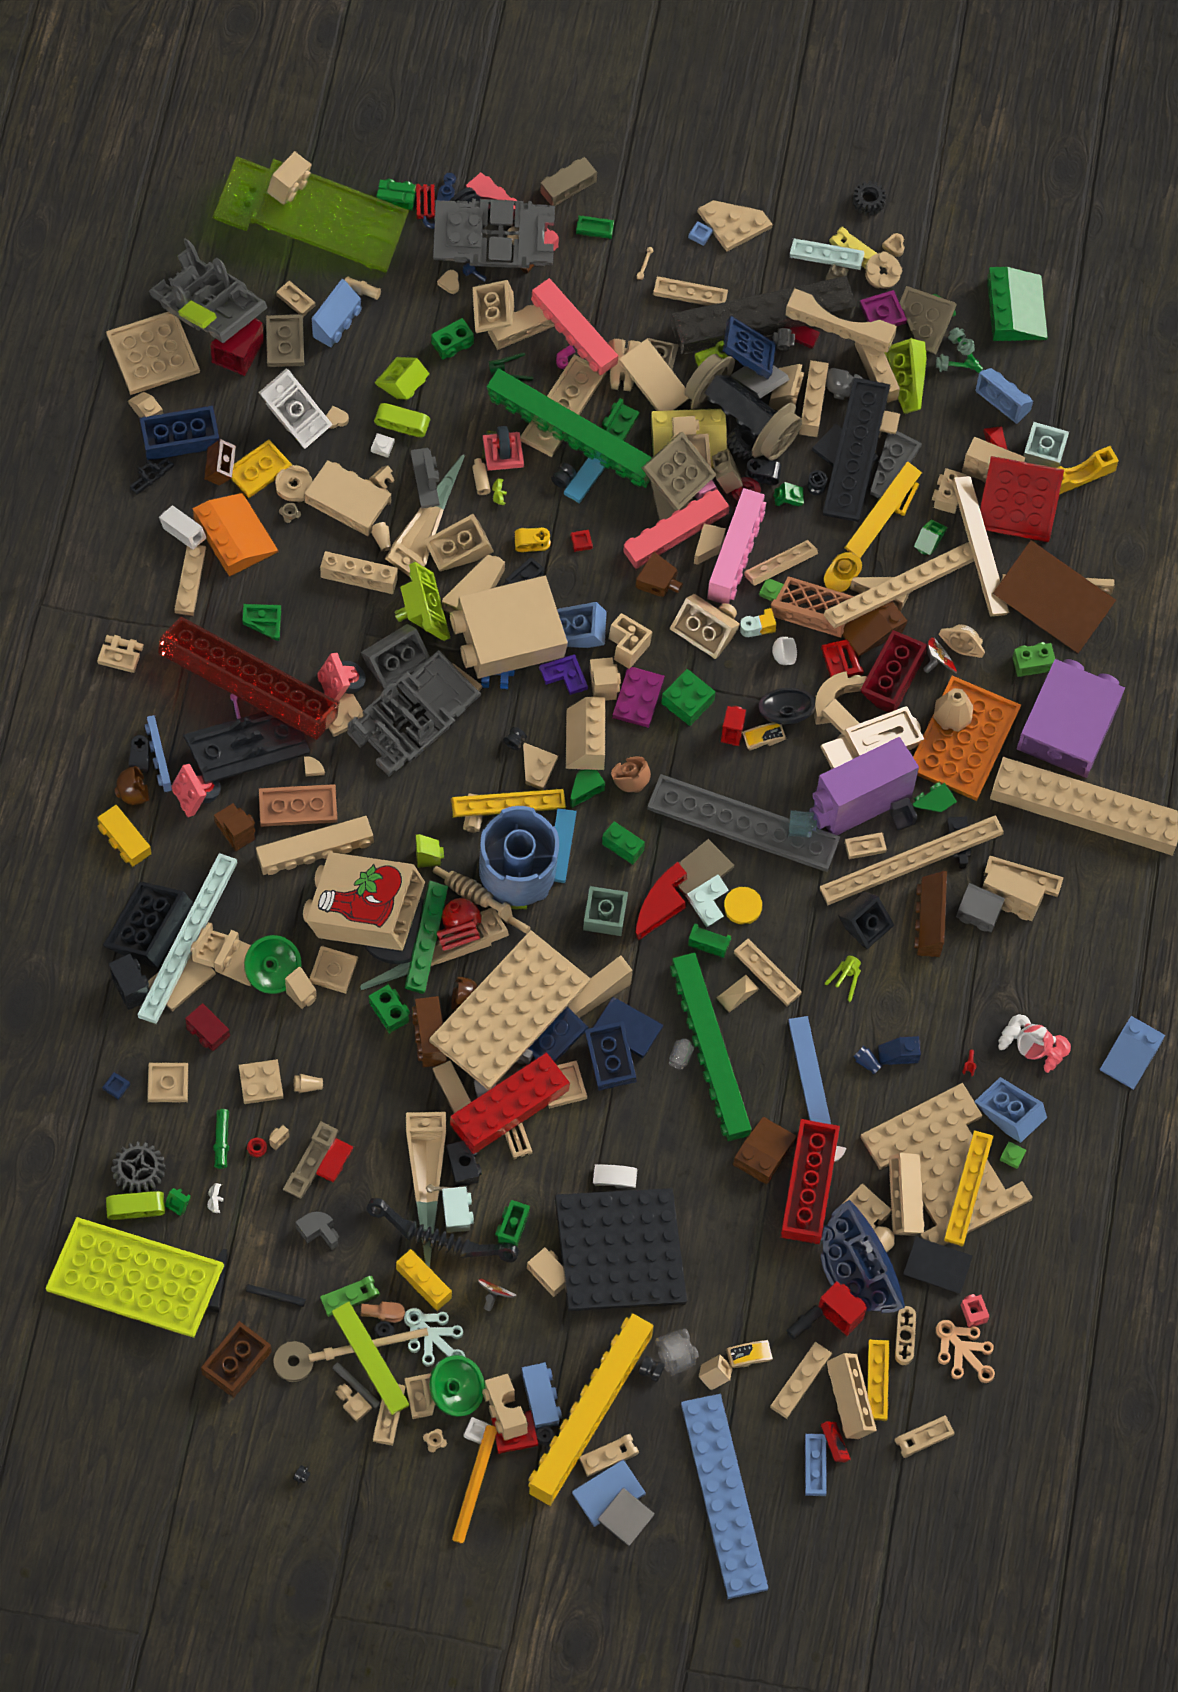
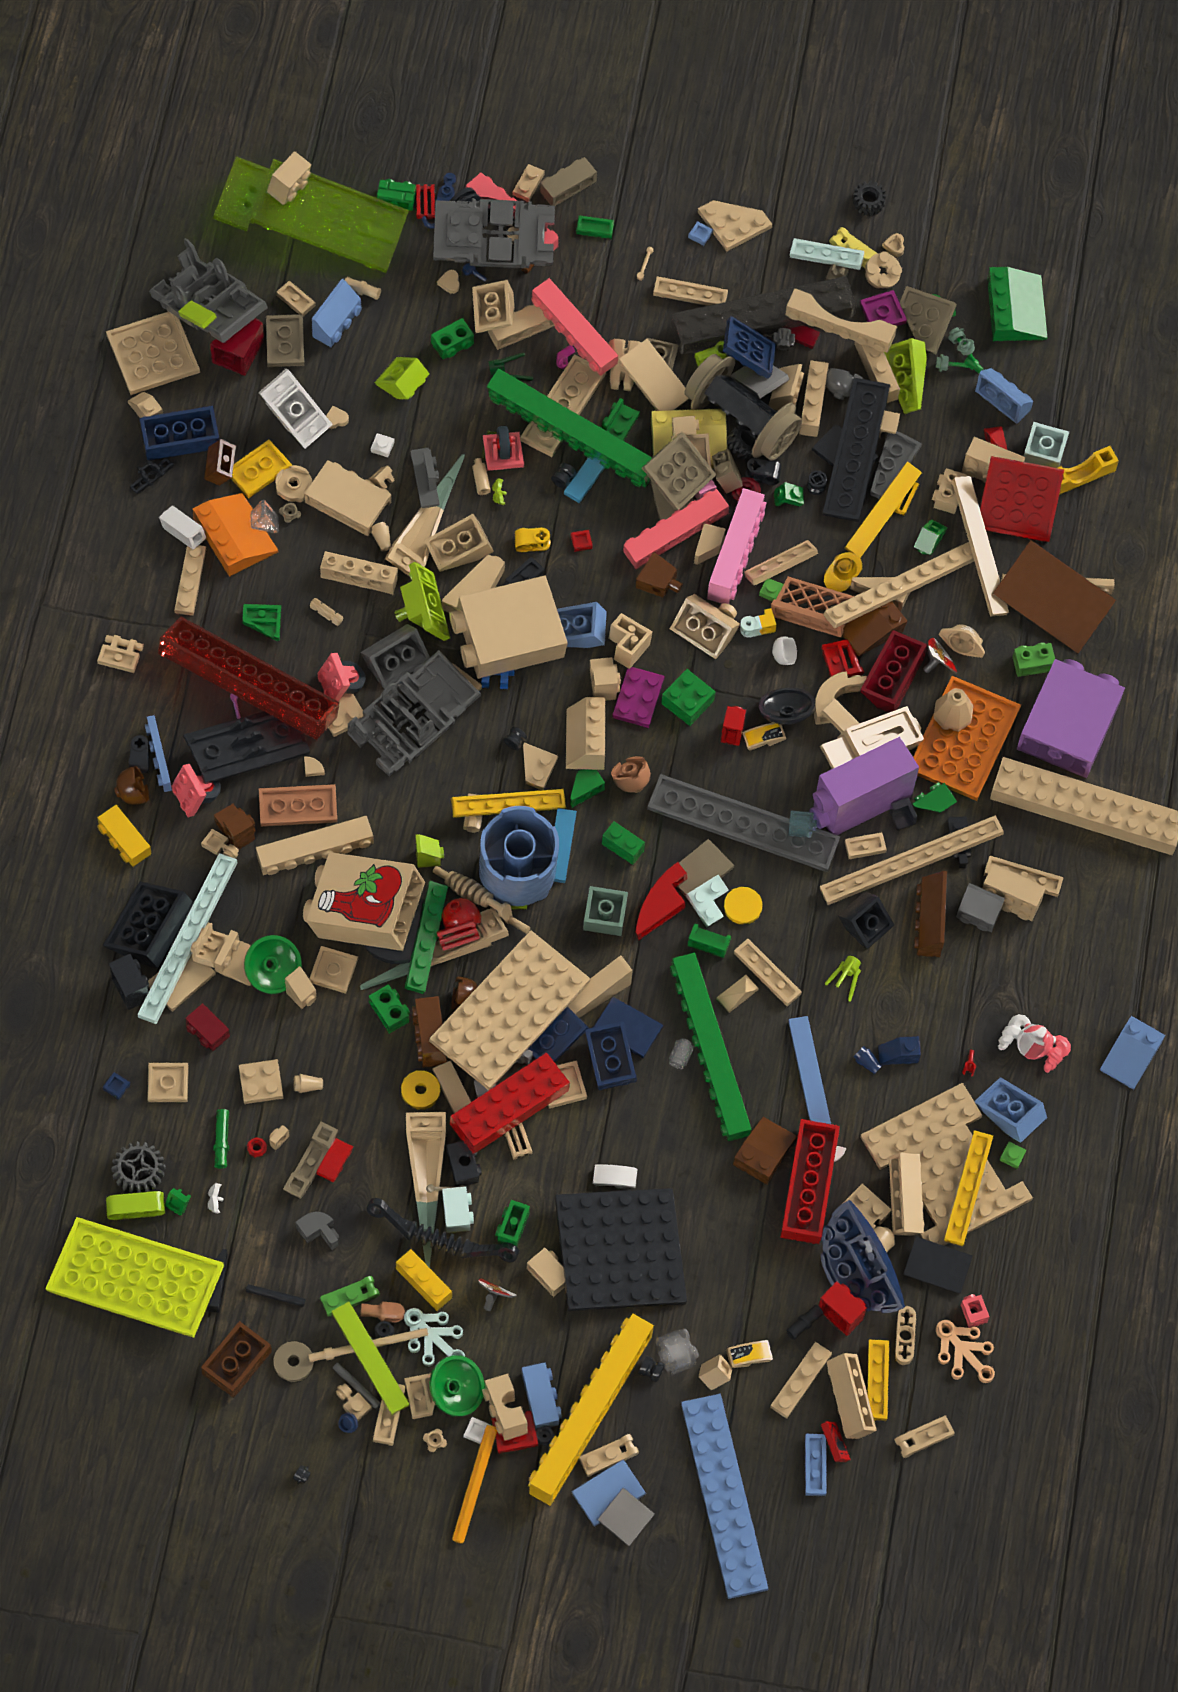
(217, 842): none -> tan plate
(264, 518): none -> clear slope
(326, 611): none -> tan axle
(348, 1423): none -> dark blue plate
(402, 420): lime beam -> none
(424, 1079): none -> yellow tile
(528, 183): none -> tan plate
(566, 669): dark purple plate -> none

